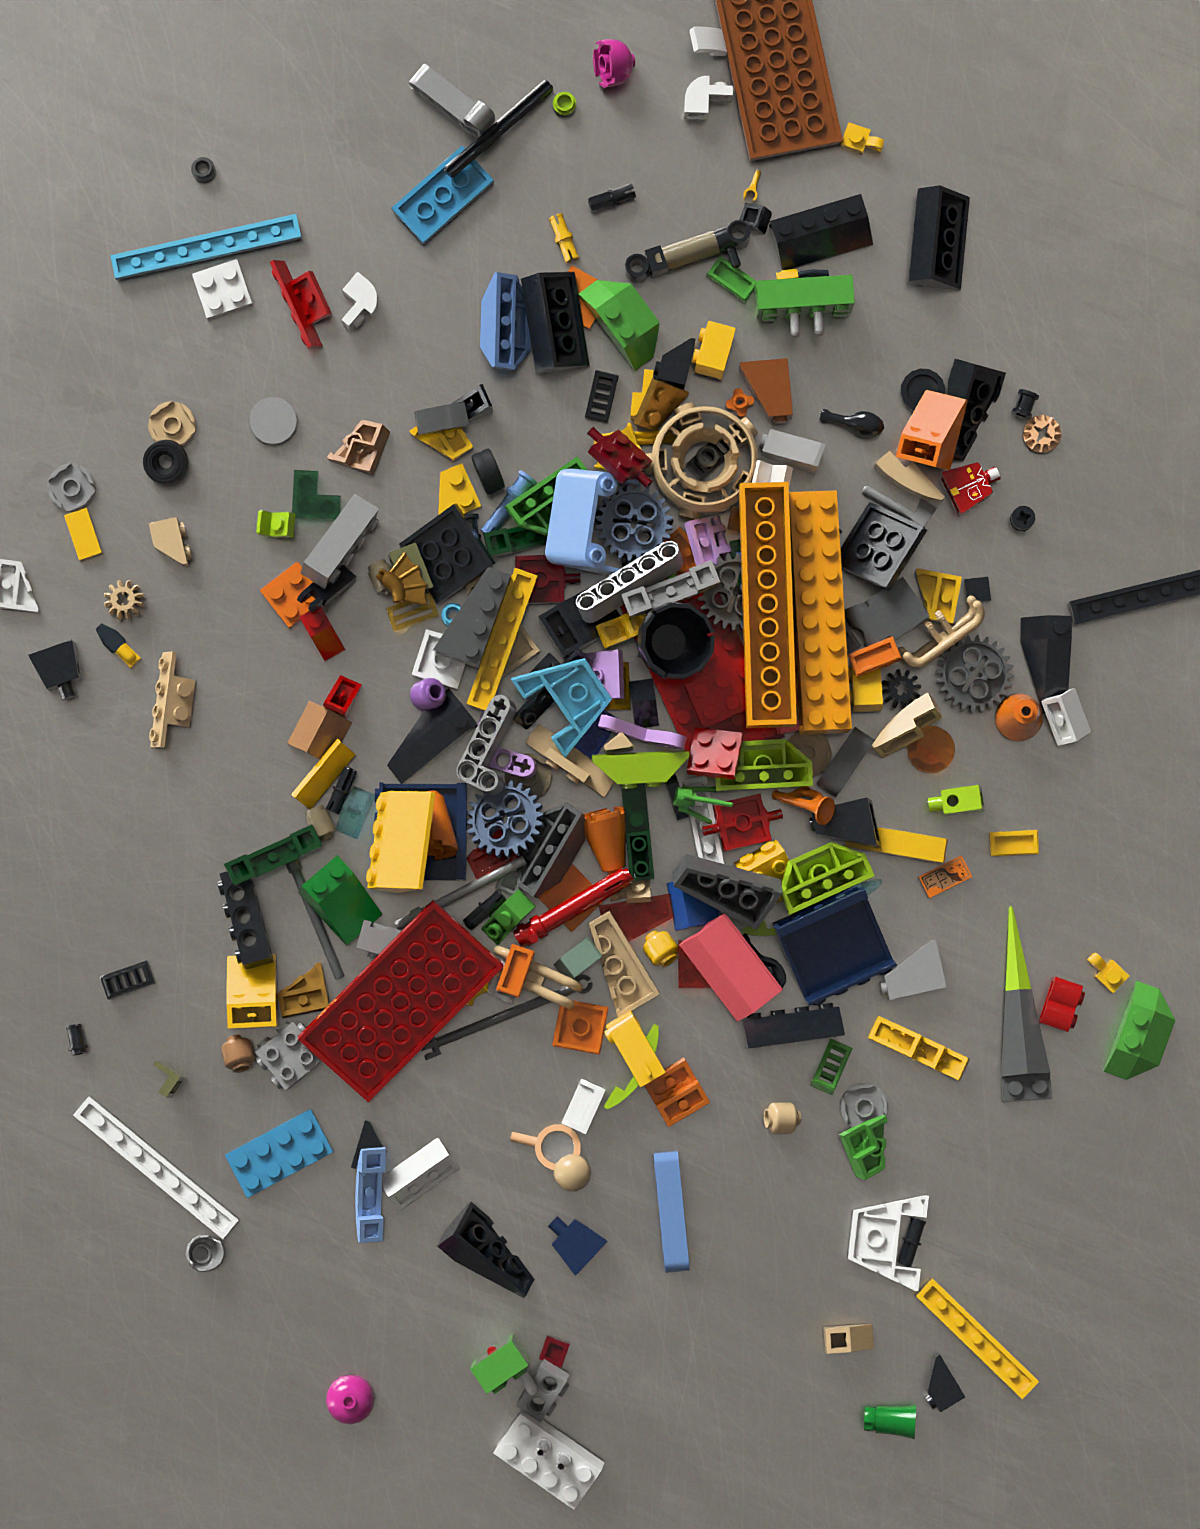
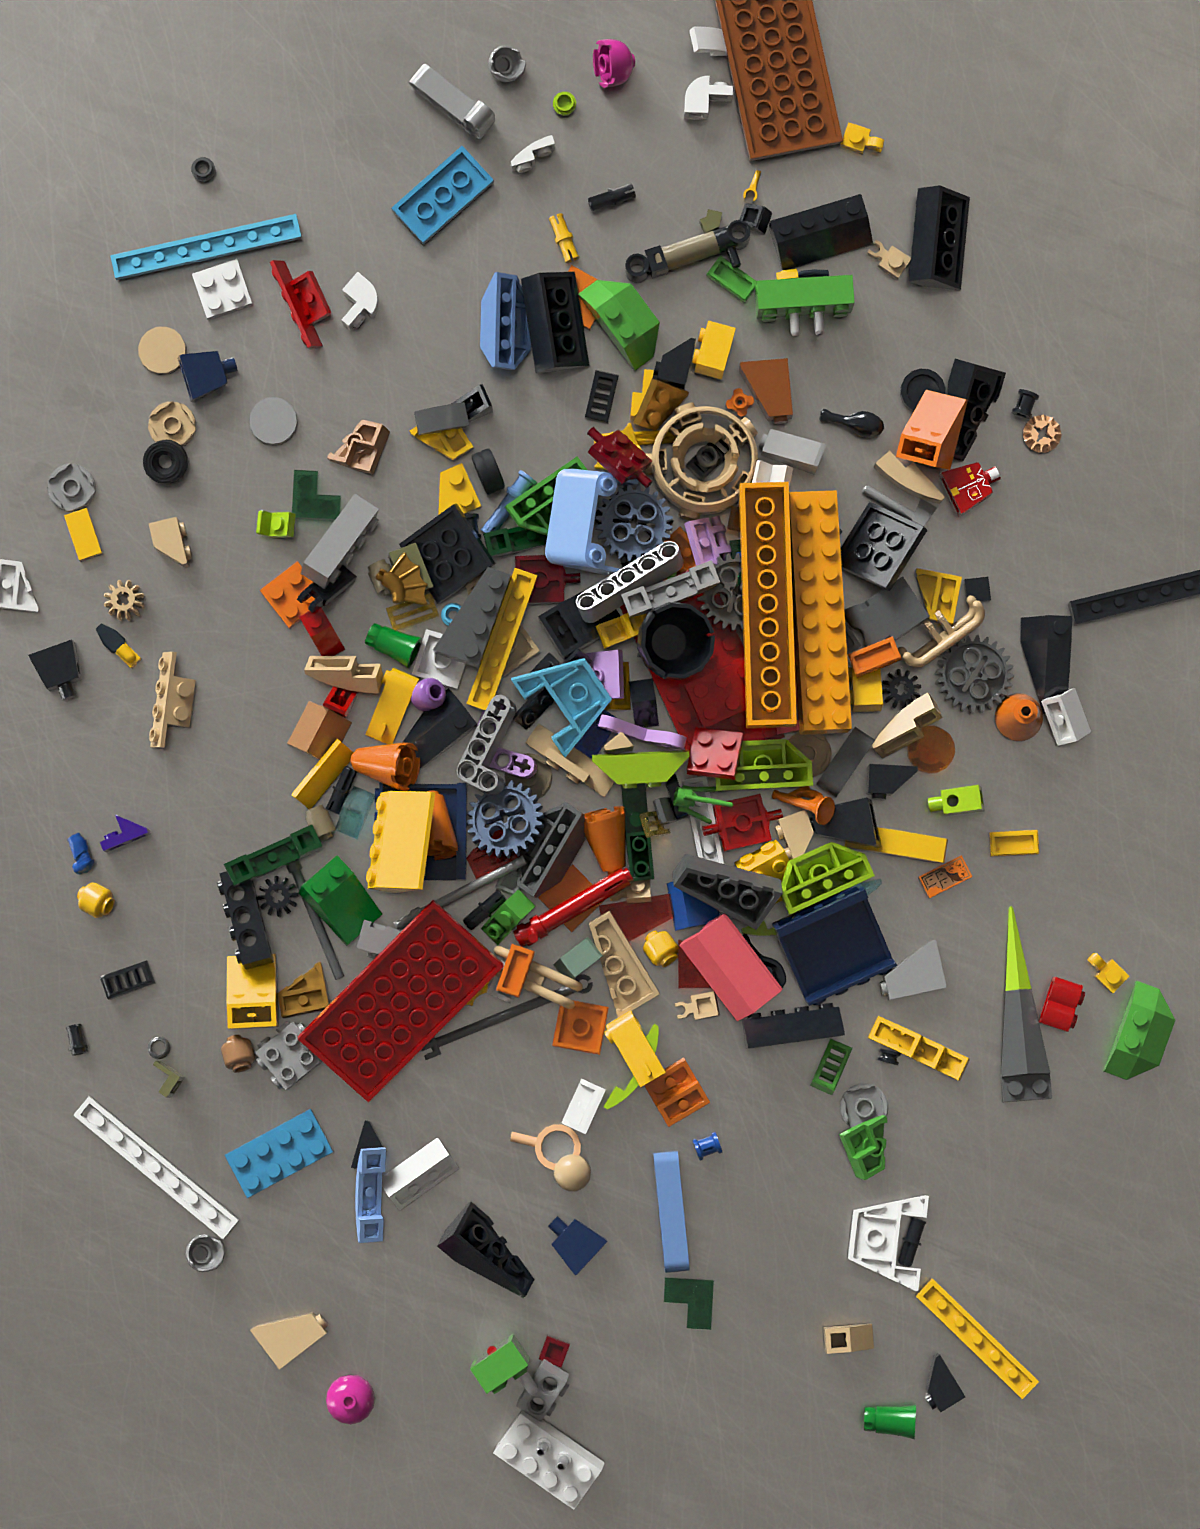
(81, 854): none -> blue arm
(95, 900): none -> yellow head
(130, 833): none -> dark purple slope
(160, 350): none -> tan tile
(167, 1045): none -> dark grey piece
(204, 372): none -> dark blue torso
(270, 899): none -> black gear
(290, 1336): none -> tan slope
(345, 673): none -> tan slope
(389, 764): none -> orange cone
(391, 705): none -> yellow door
(394, 644): none -> green plant
(498, 128): black axle -> none
(506, 64): none -> light grey hair
(525, 159): none -> white slope
(660, 832): none -> clear yellow tile
(664, 810): none -> dark grey slope
(695, 1293): none -> clear green plate
(702, 1005): none -> tan plate
(707, 1146): none -> blue bush
(711, 221): none -> olive piece
(782, 1118): tan head -> none
(796, 832): none -> tan slope
(886, 779): none -> black slope
(889, 1056): none -> black bush
(892, 261): none -> tan plate
(1019, 522): black wheel -> none

